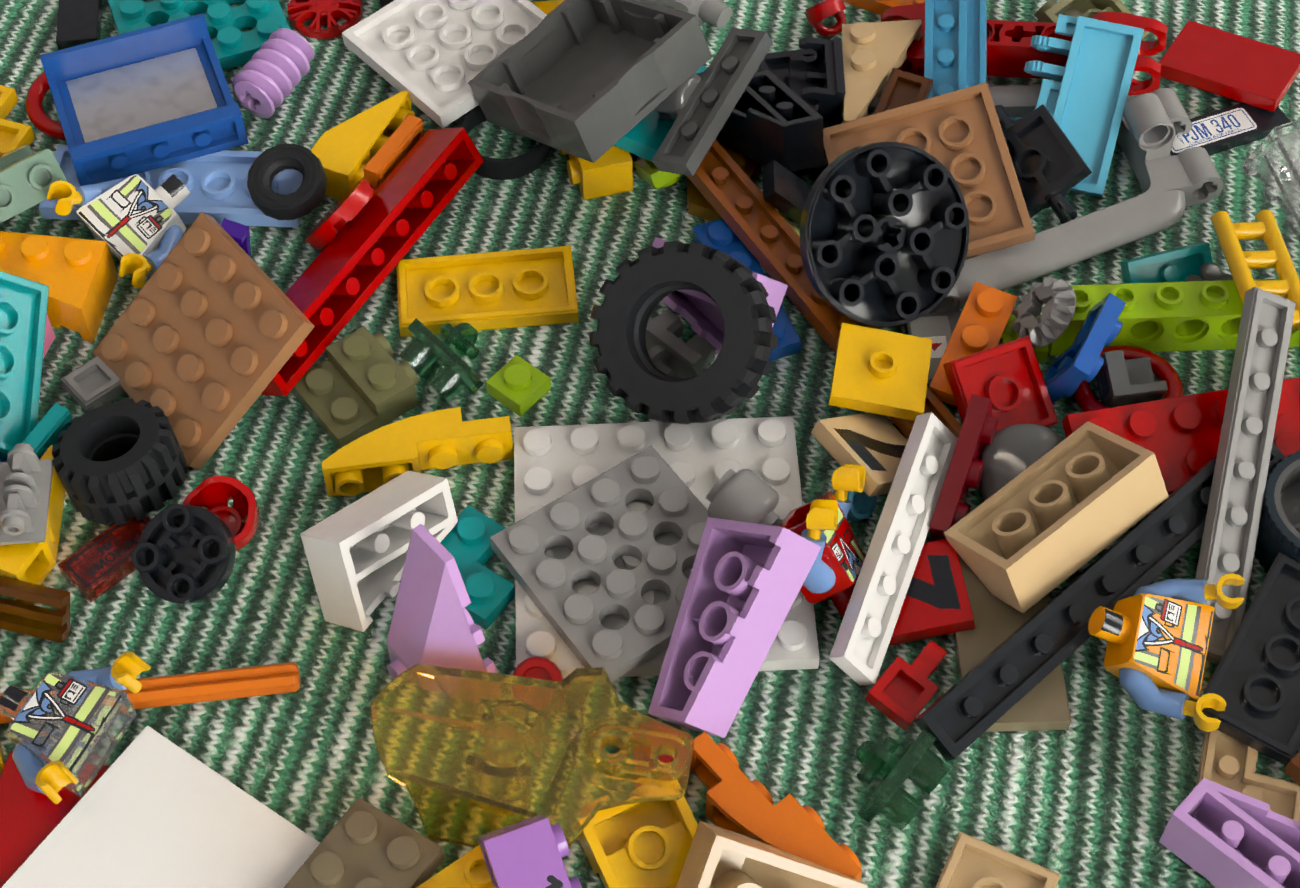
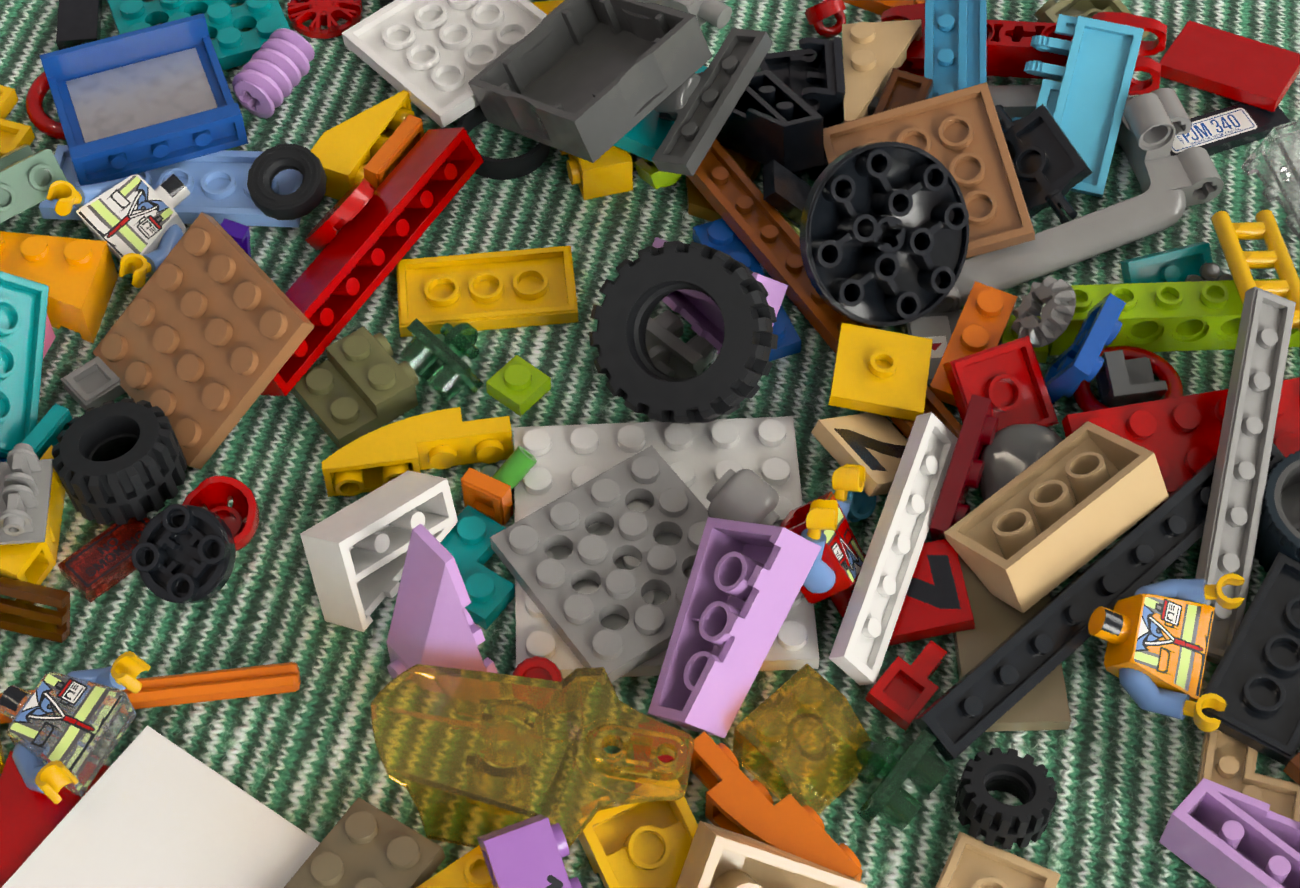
(487, 495): none -> orange tile
(513, 468): none -> bright green arm
(802, 741): none -> clear yellow slope
(1003, 821): none -> black tyre

